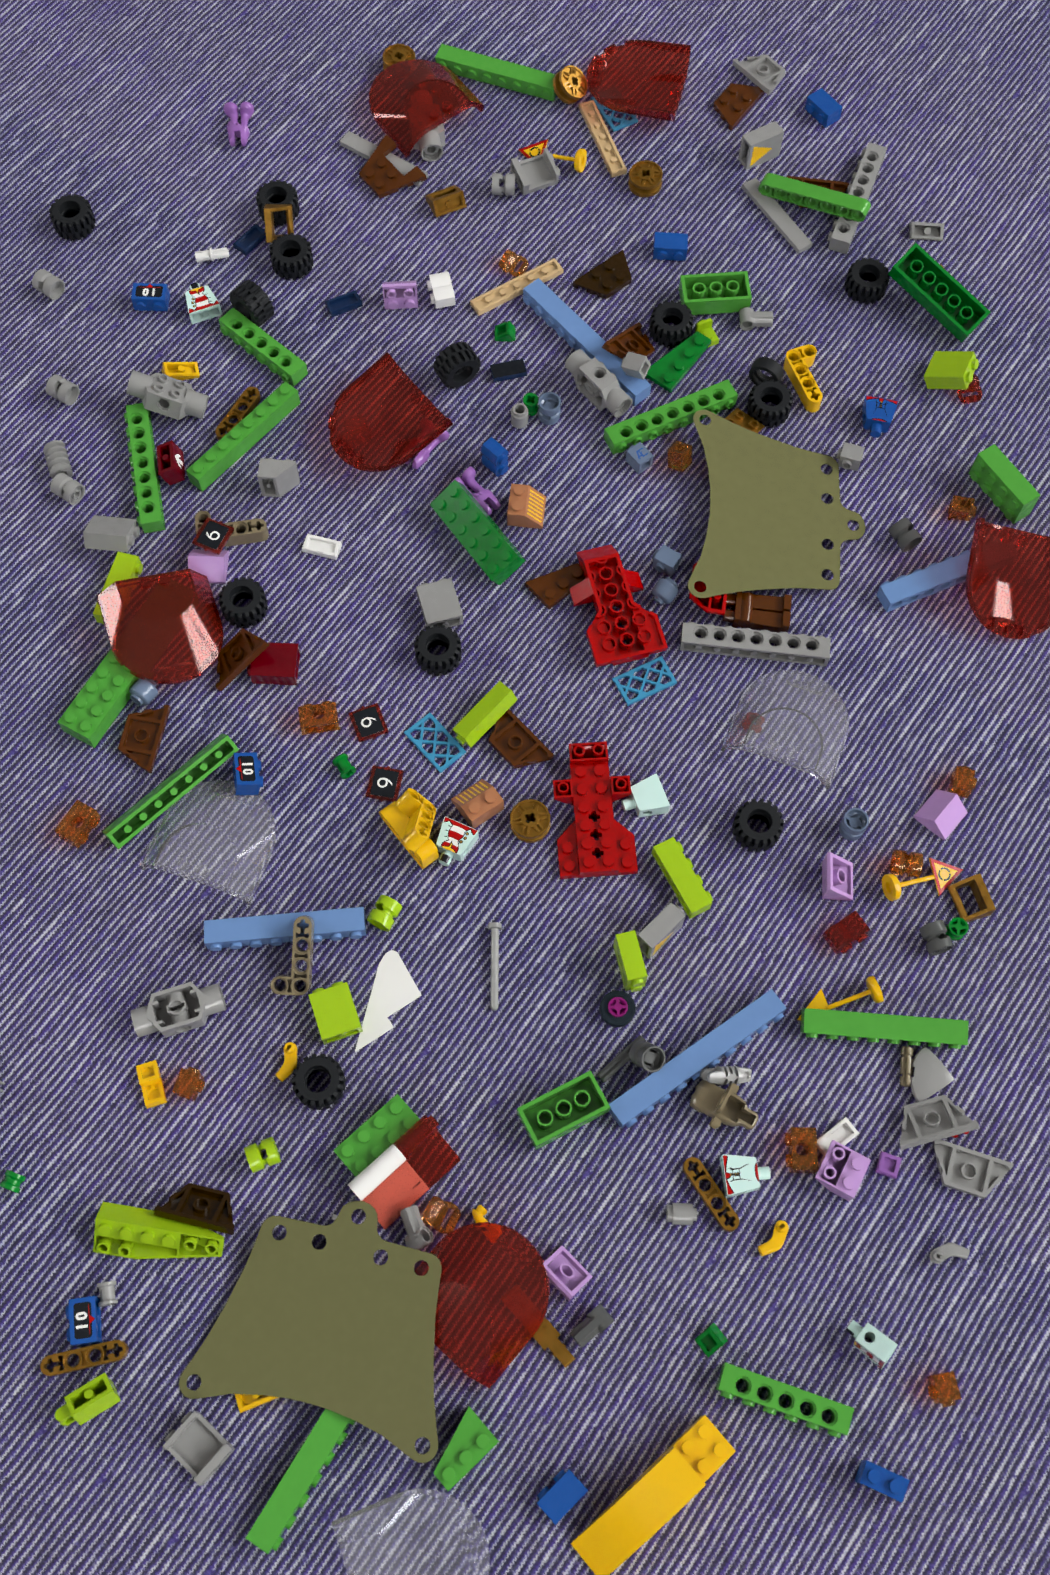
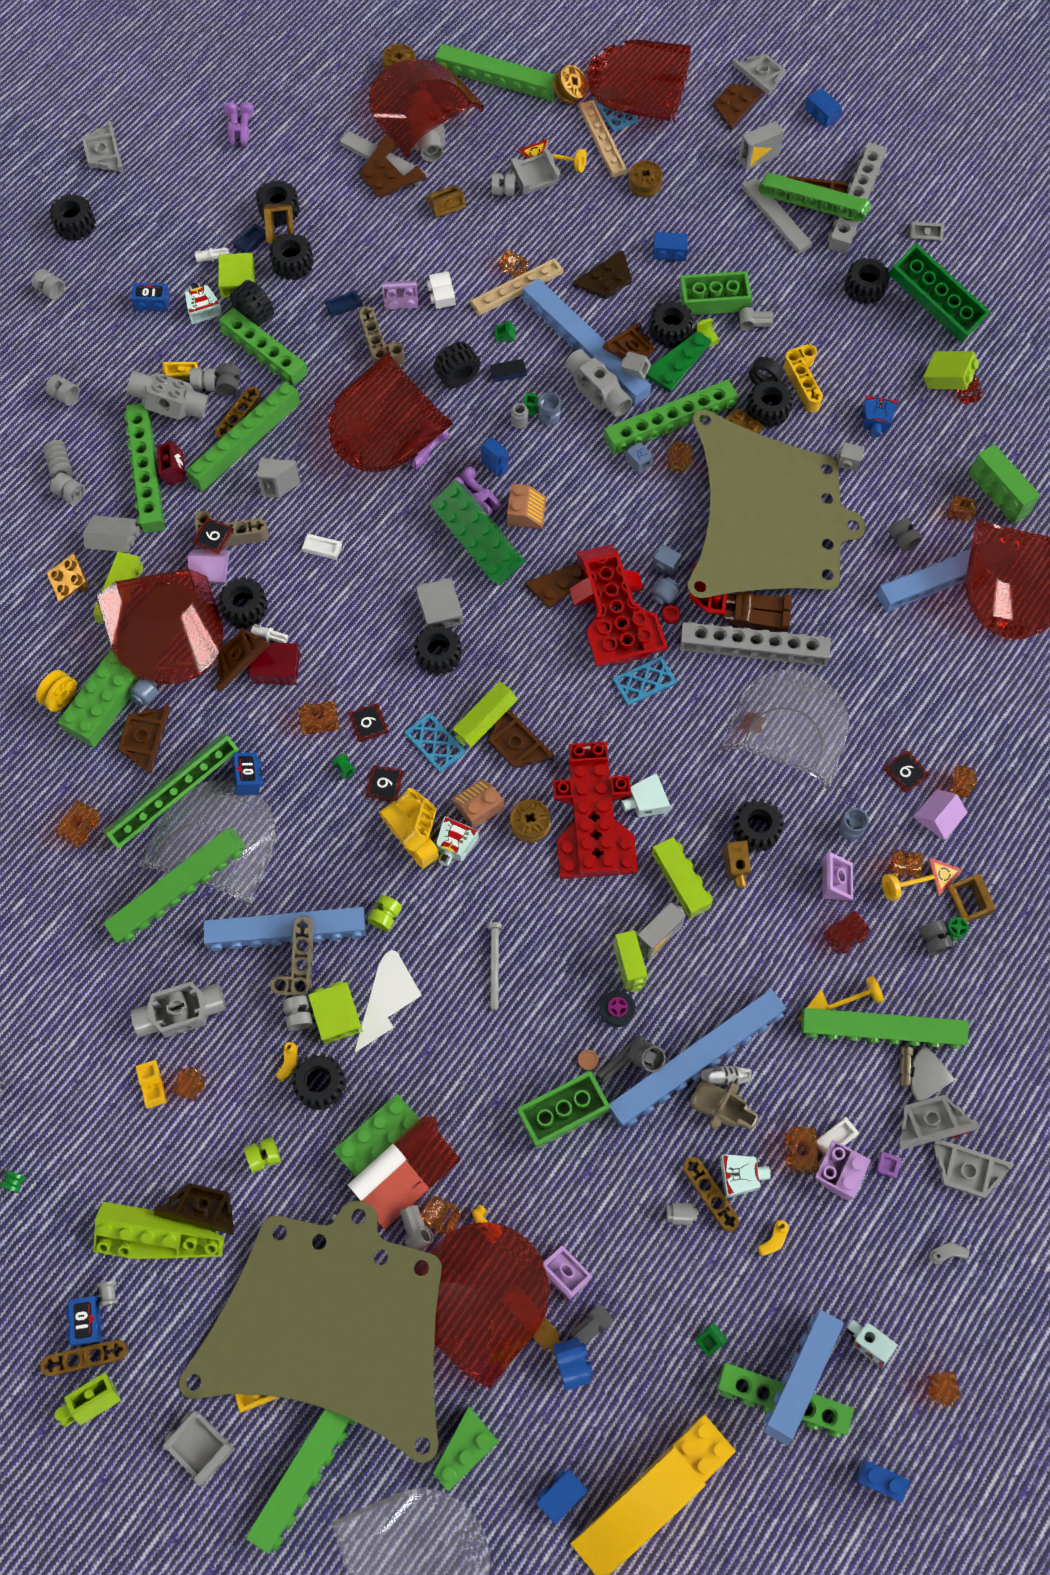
(56, 690): none -> yellow wheel
(67, 578): none -> pearl gold hinge
(102, 149): none -> light grey wing
(175, 885): none -> bright green brick
(203, 379): none -> light grey wheel
(228, 379): none -> dark grey wheel
(234, 271): none -> lime brick
(269, 634): none -> white axle
(298, 1014): none -> light grey wheel
(375, 340): none -> dark tan beam
(572, 1364): none -> blue brick
(588, 1060): none -> nougat piece
(670, 614): none -> red tile
(737, 854): none -> pearl gold torso
(803, 1377): none -> medium blue brick
(906, 771): none -> piece

